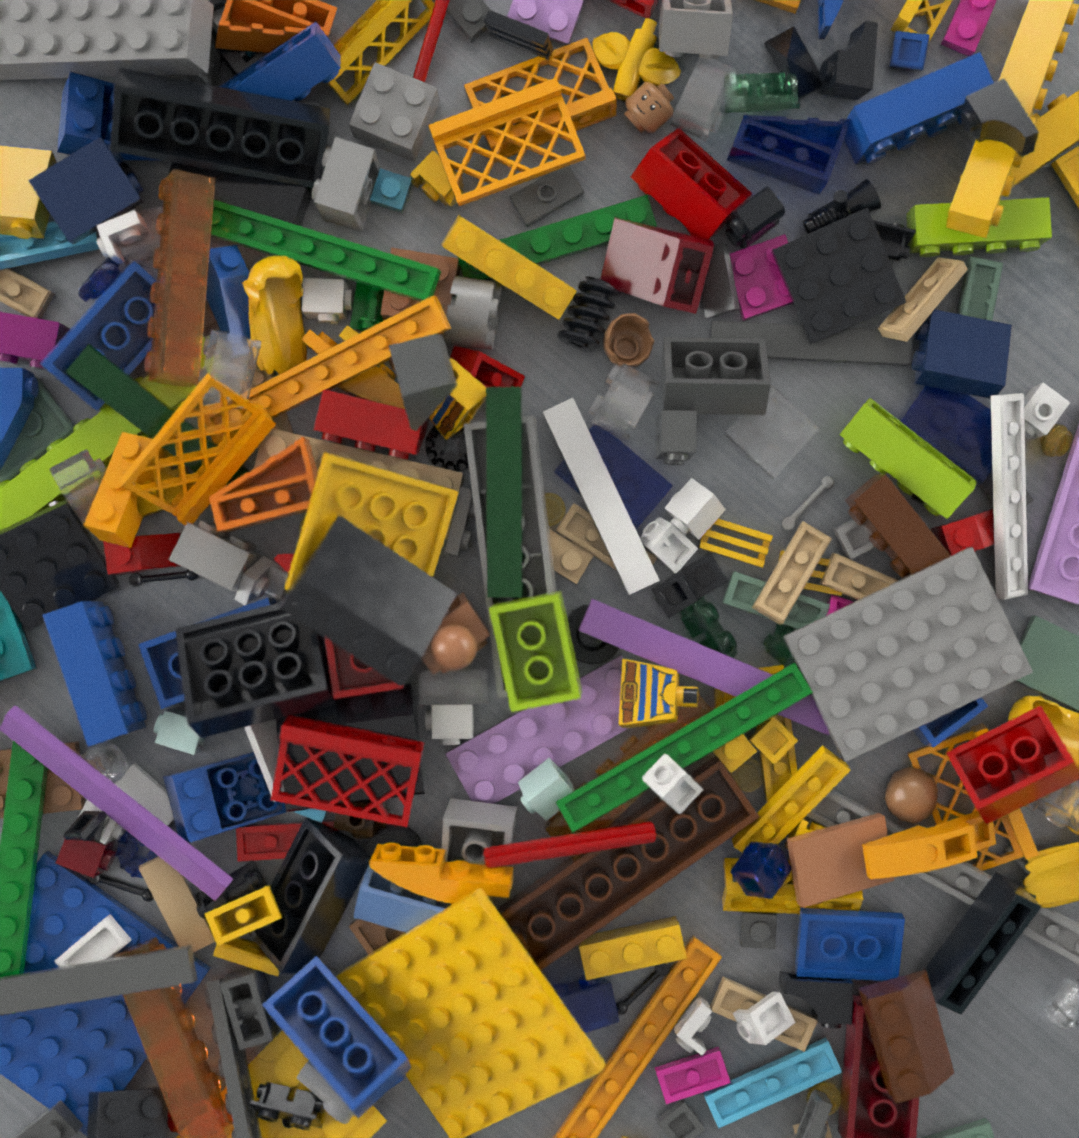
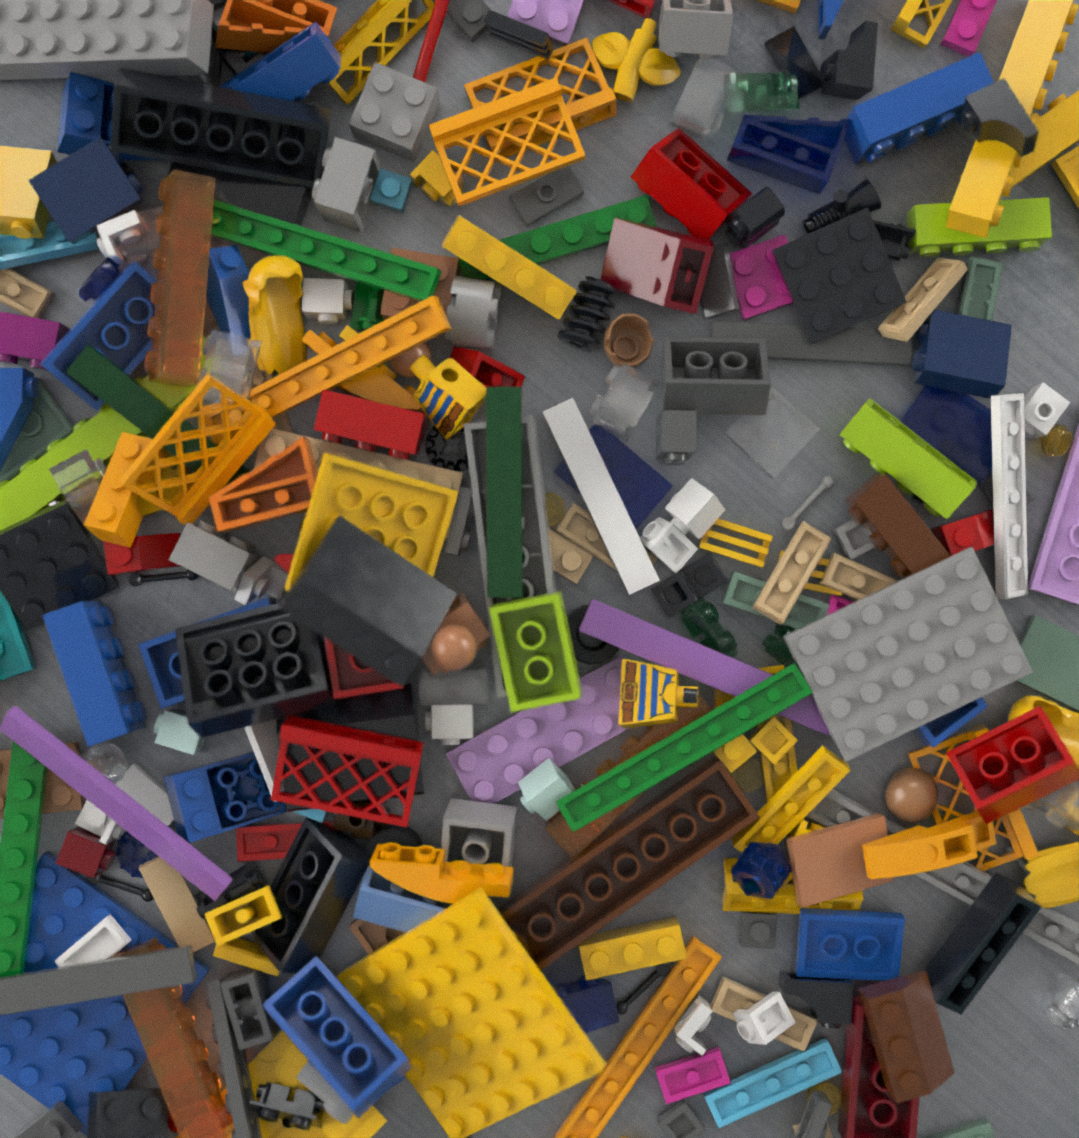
(87, 826): black slope -> none
(423, 376): dark grey slope -> none
(569, 844): red axle -> none
(649, 107): medium nougat head -> none
(672, 783): white bracket -> none
(909, 50): blue tile -> none

